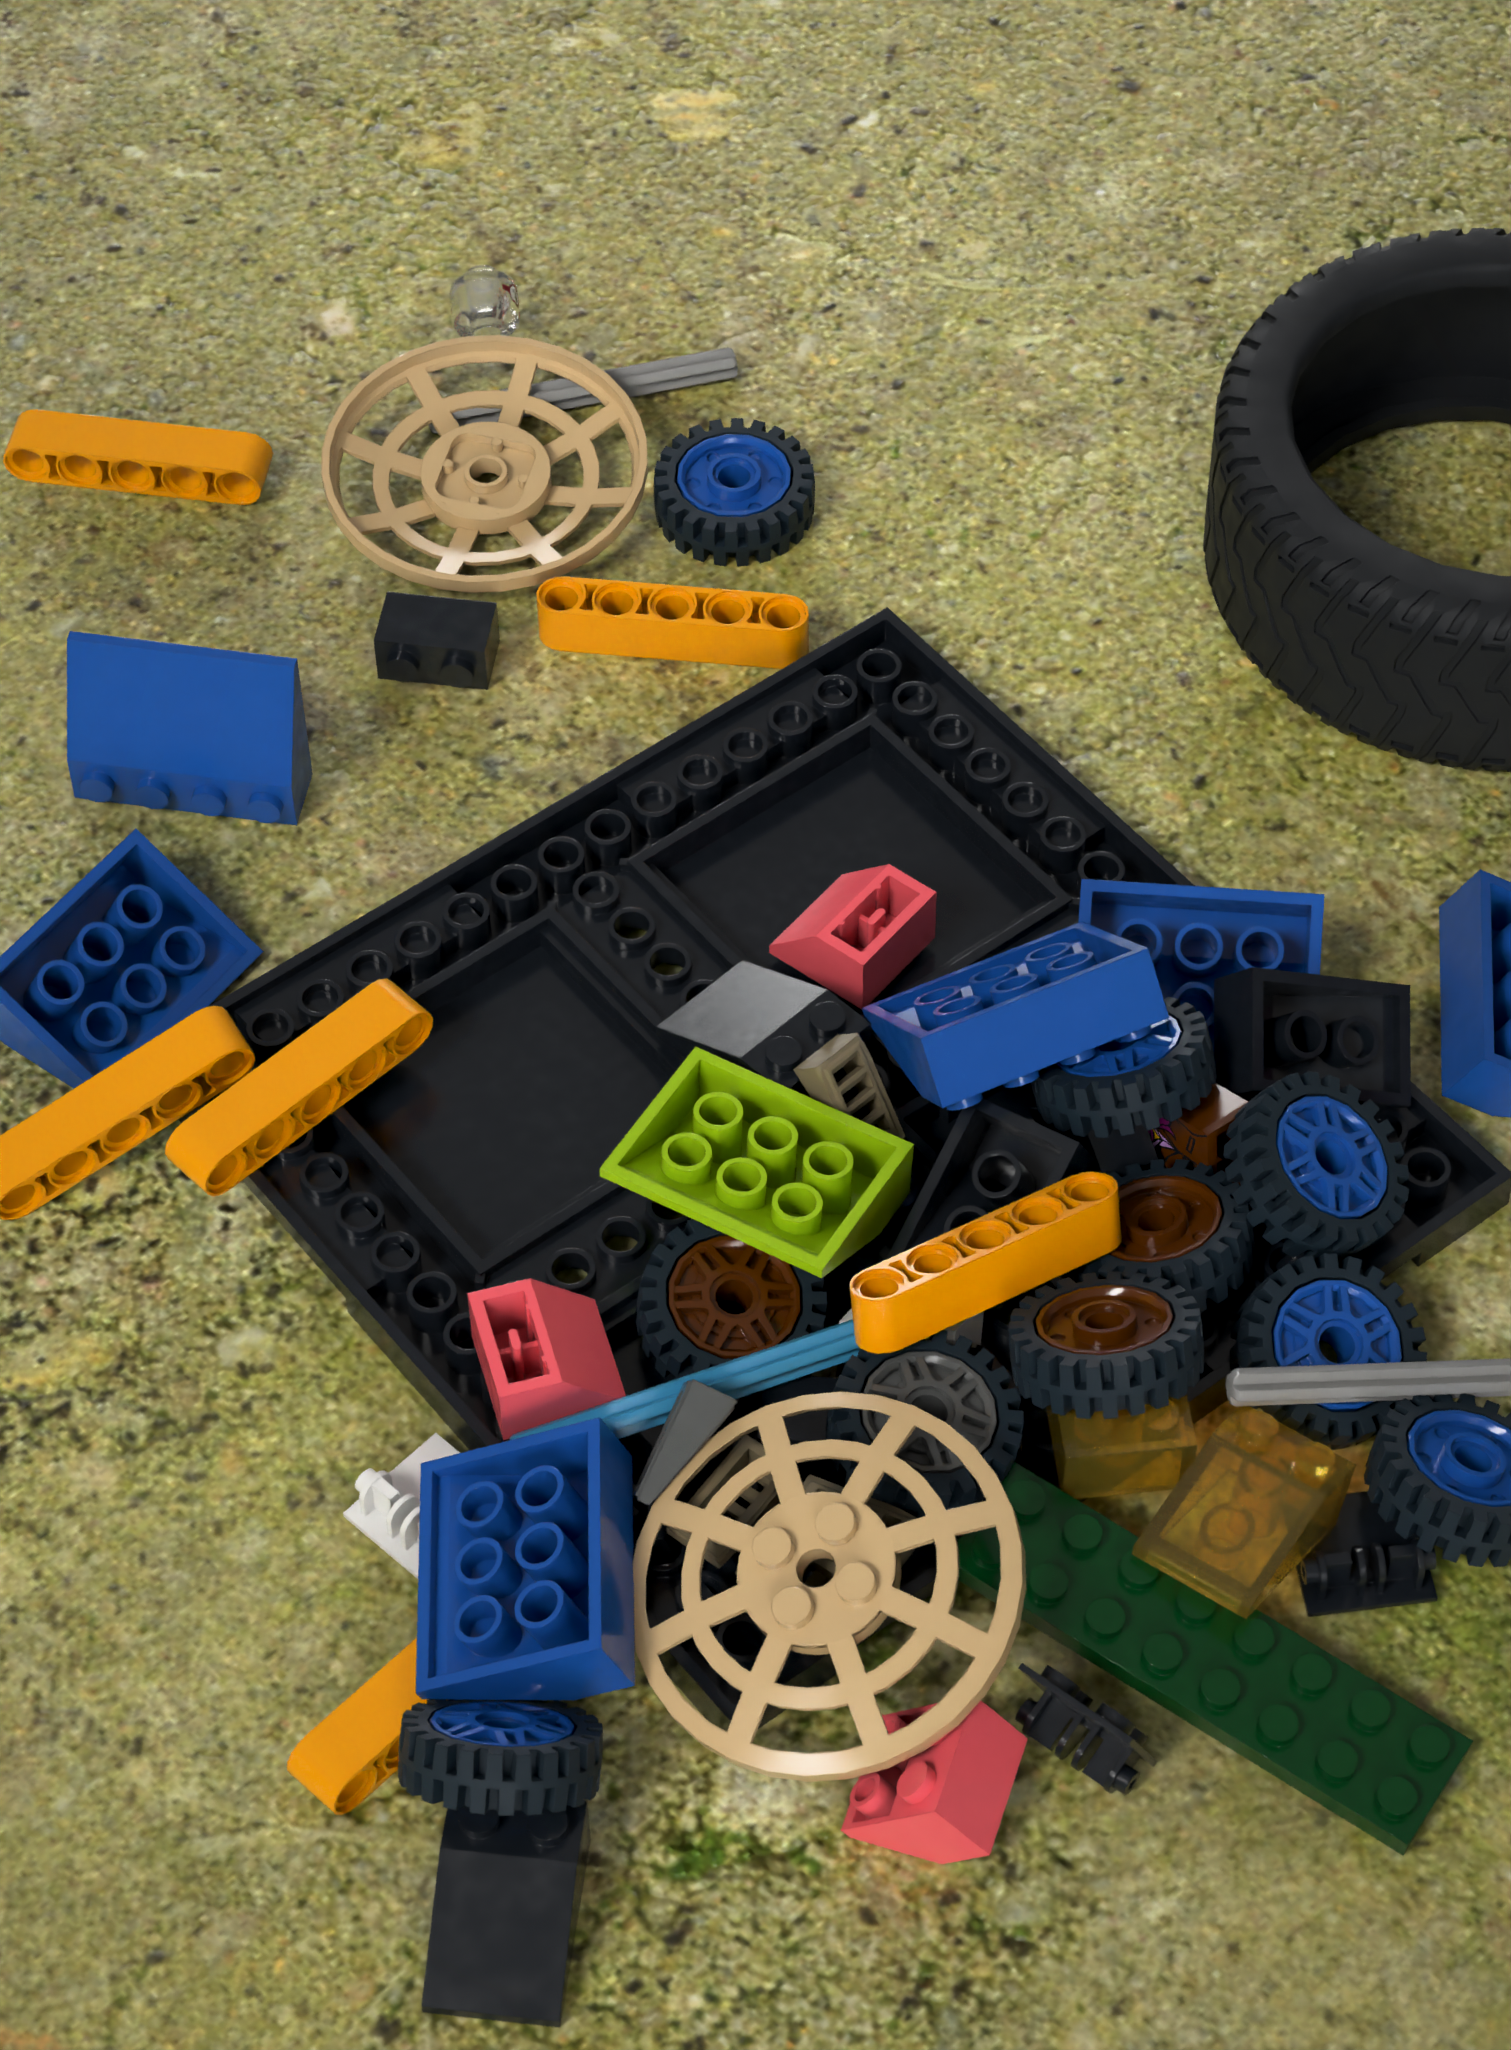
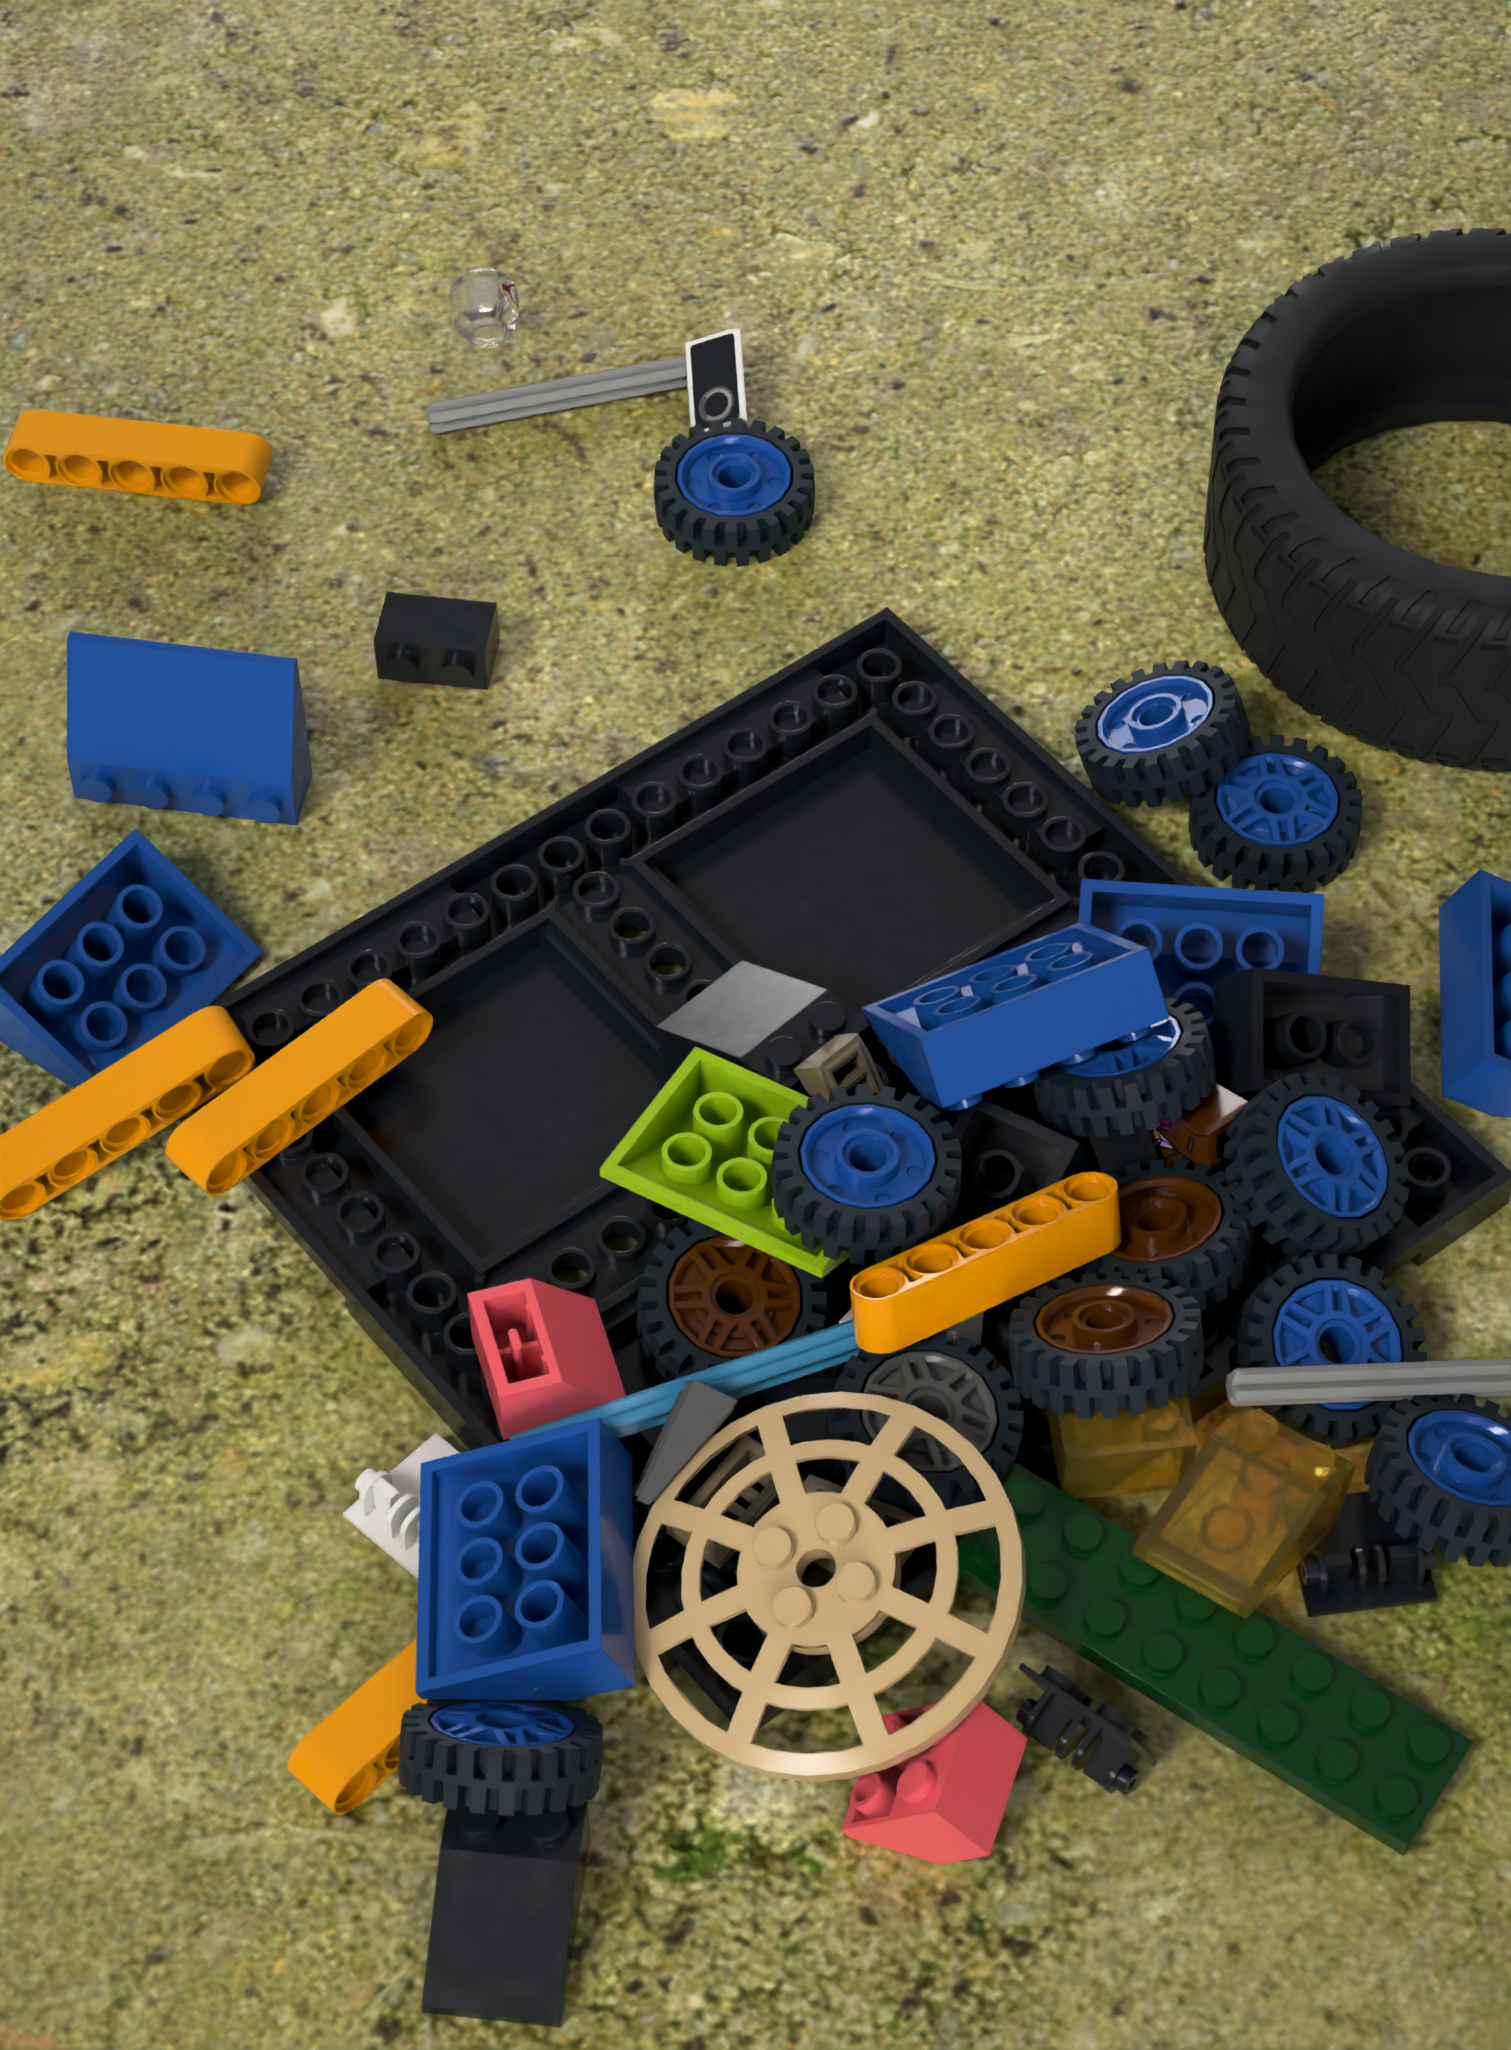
(481, 448): tan dish -> none
(672, 622): light orange beam -> none
(715, 379): none -> black slope
(860, 932): coral slope -> none
(865, 1173): none -> wheel
(1163, 734): none -> black wheel
(1278, 818): none -> wheel

